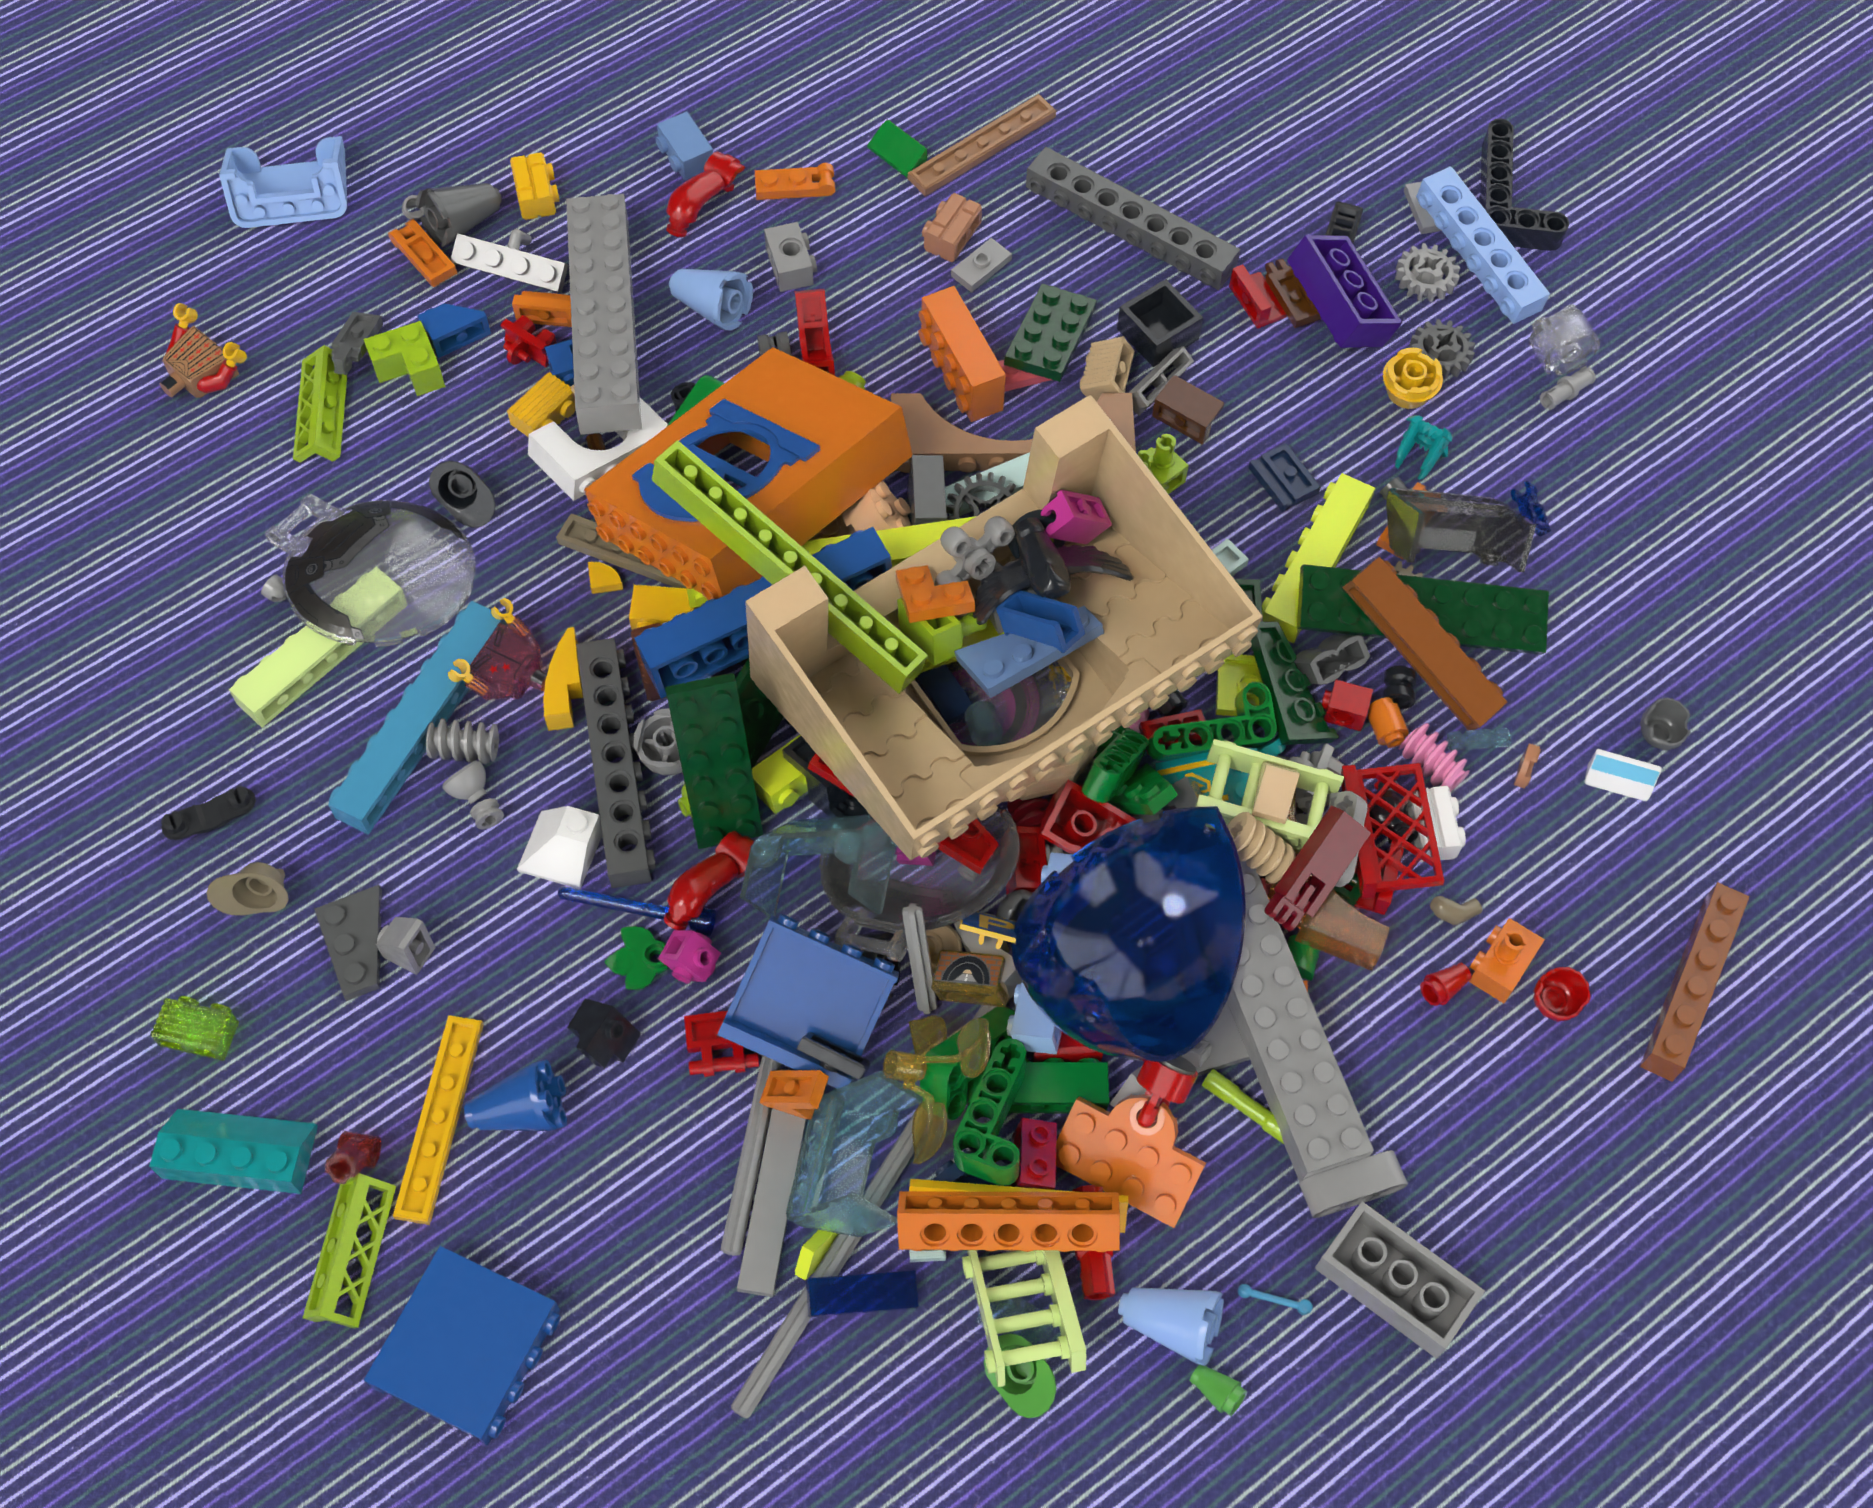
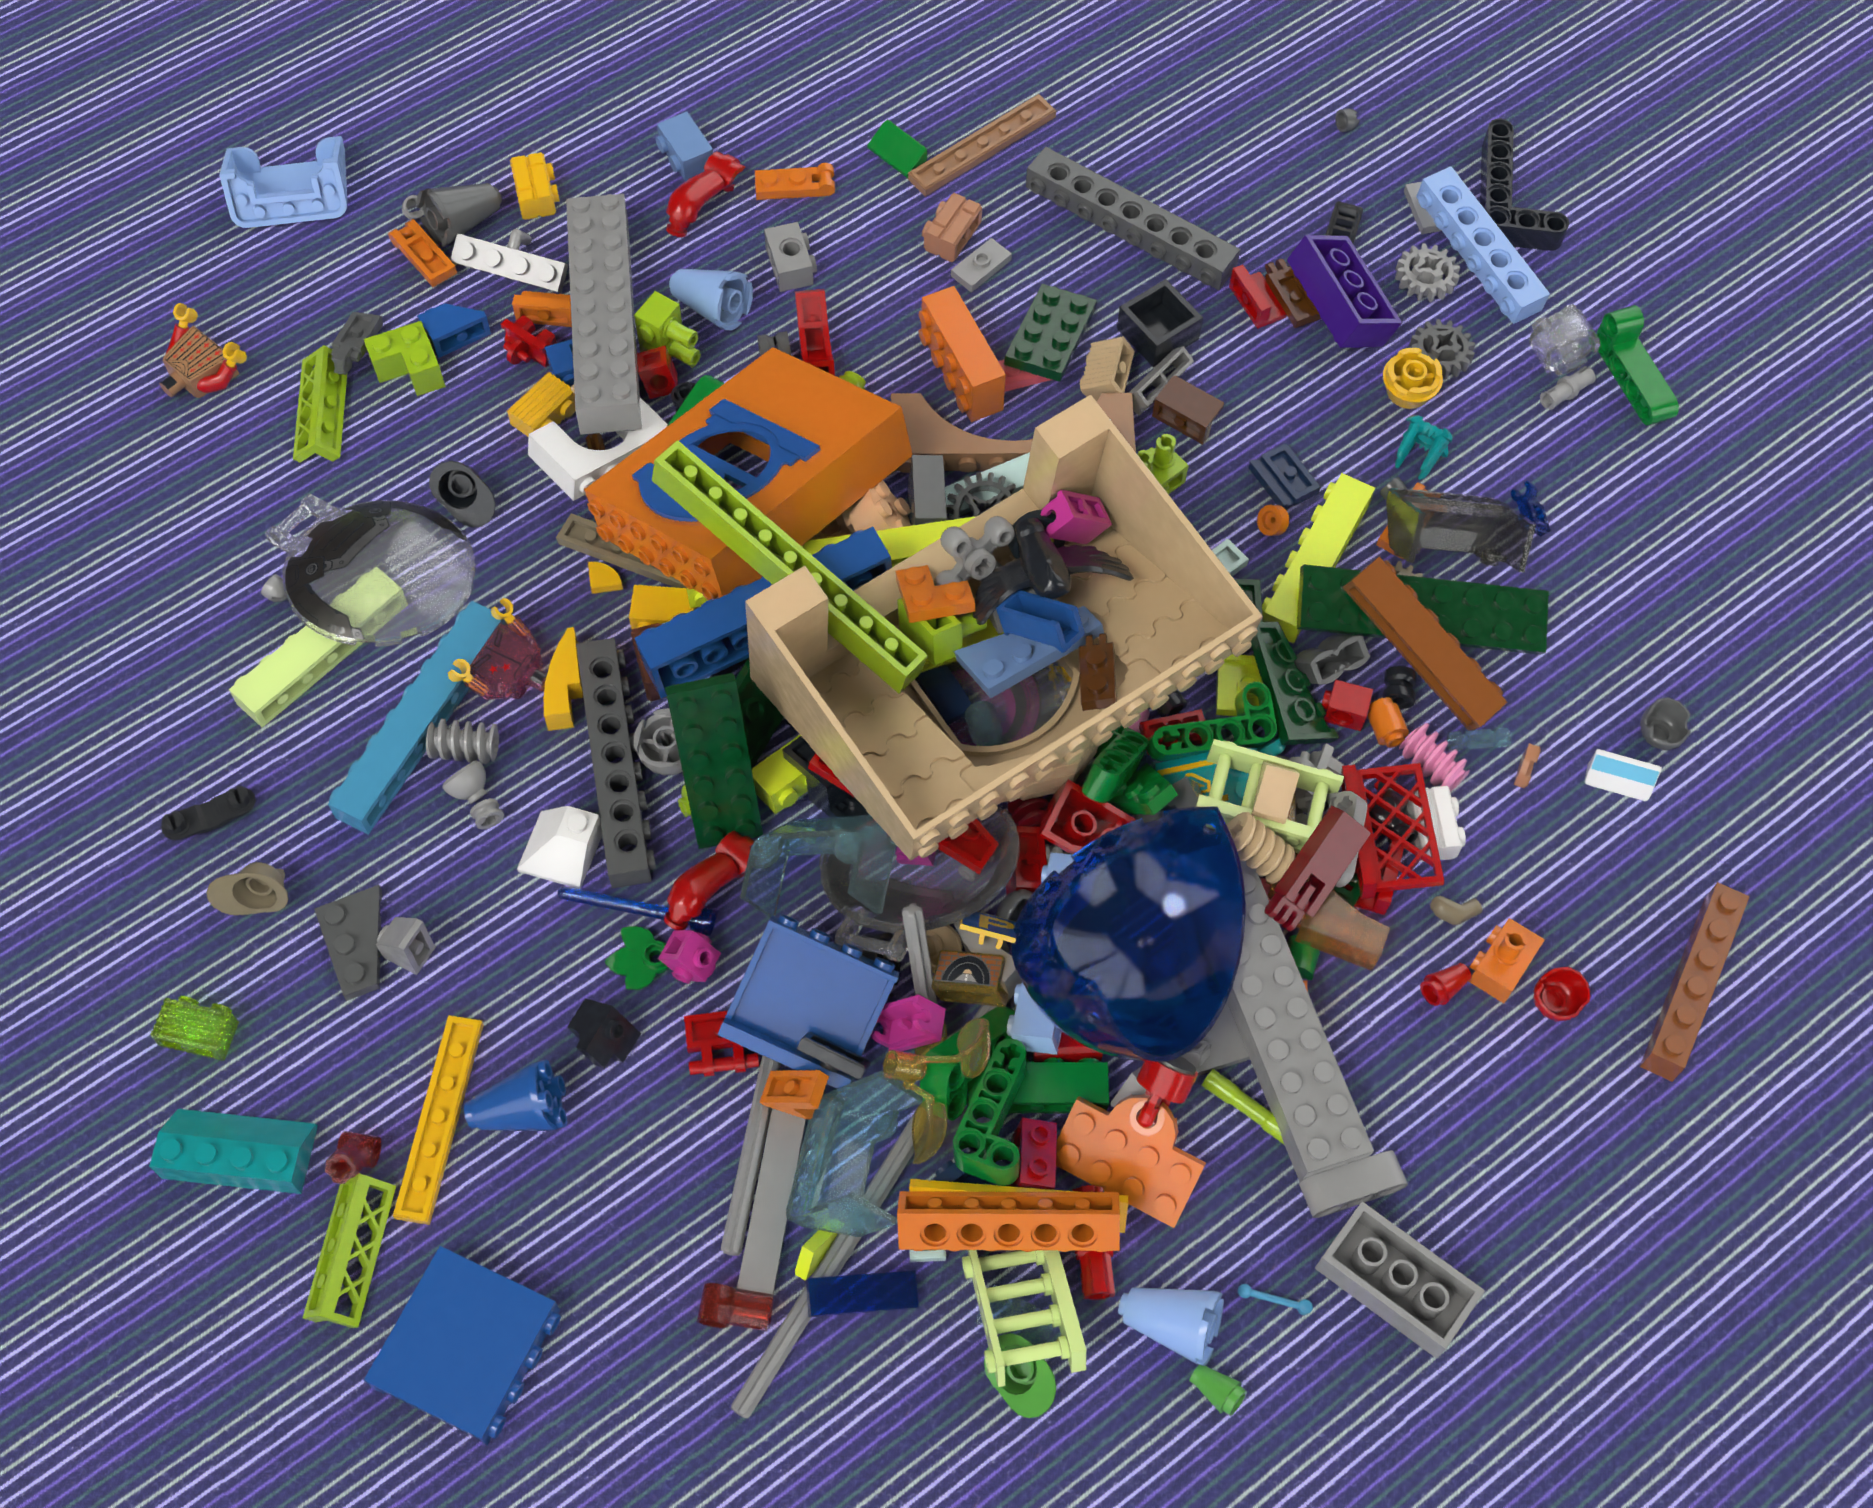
(657, 371): none -> red brick
(660, 324): none -> lime brick
(725, 1307): none -> clear red piece
(910, 1023): none -> dark pink hinge
(1097, 673): none -> reddish brown hinge
(1273, 520): none -> orange tile
(1346, 119): none -> dark grey hinge
(1634, 367): none -> green beam

